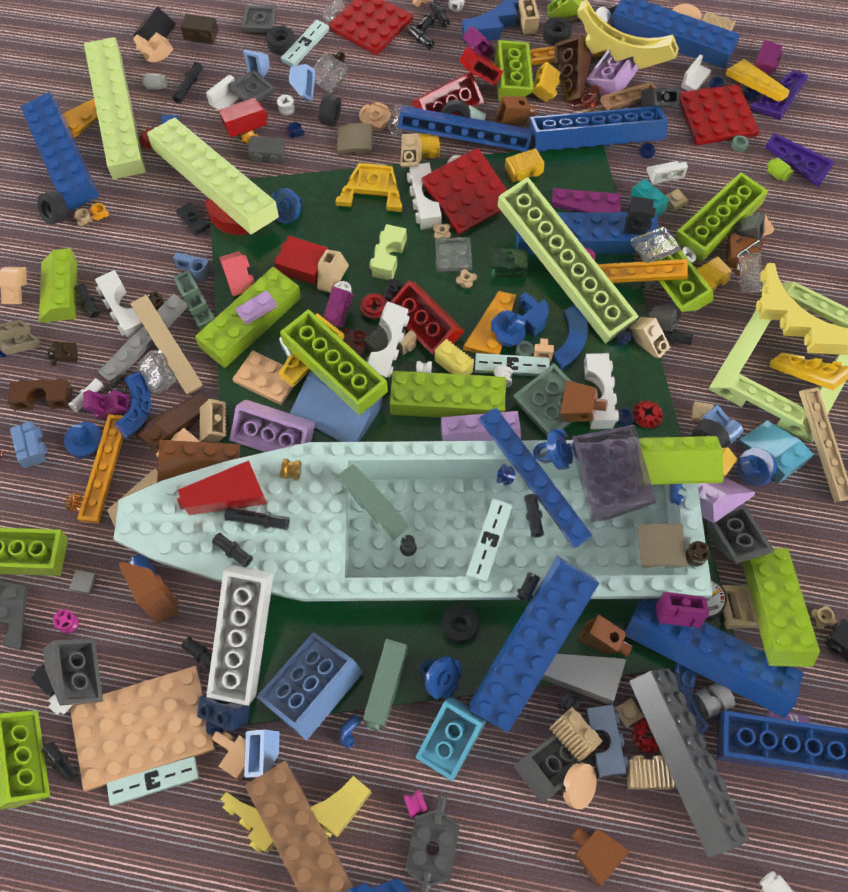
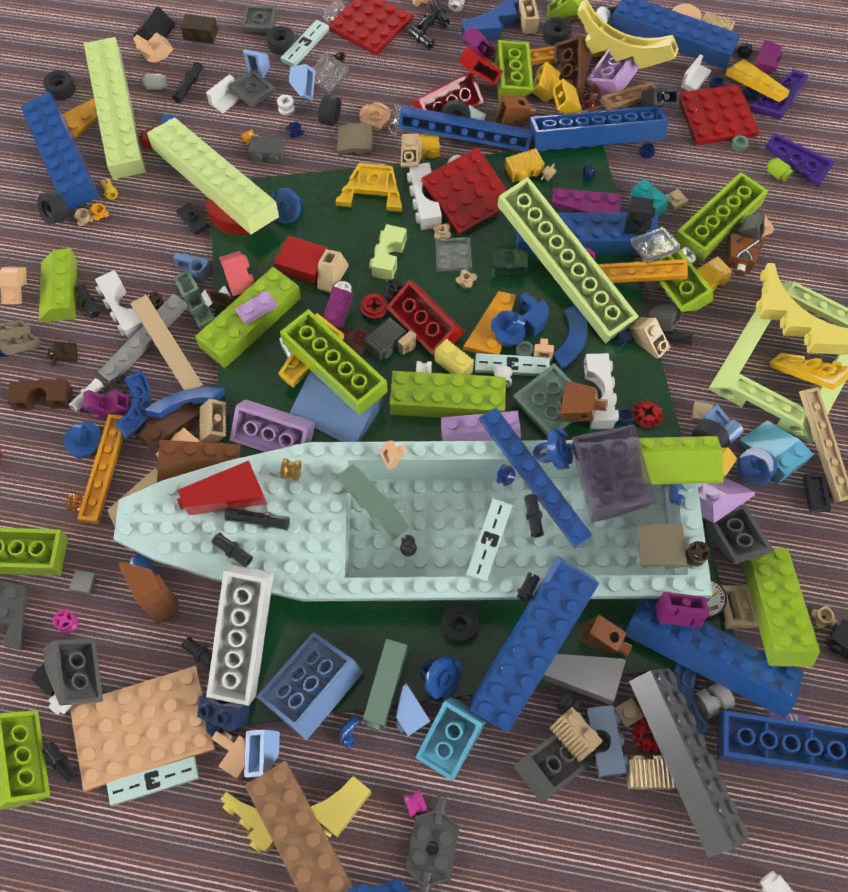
(28, 444): medium blue brick -> none
(56, 78): none -> black tyre
(109, 191): none -> yellow pin
(156, 371): clear brick -> none
(174, 401): none -> blue tile
(218, 300): none -> dark brown bracket
(243, 117): red brick -> none
(262, 377): light nougat plate -> none
(392, 321): white arch -> none
(392, 454): none -> light nougat tile
(410, 712): none -> light blue slope
(548, 172): none -> tan plate
(566, 98): none -> yellow brick
(580, 785): light nougat tile -> none
(588, 172): none -> clear blue plate
(598, 854): dark orange torso -> none
(667, 172): white panel -> none
(745, 50): none -> black plate
(750, 271): clear brick -> none
(817, 493): none -> black plate

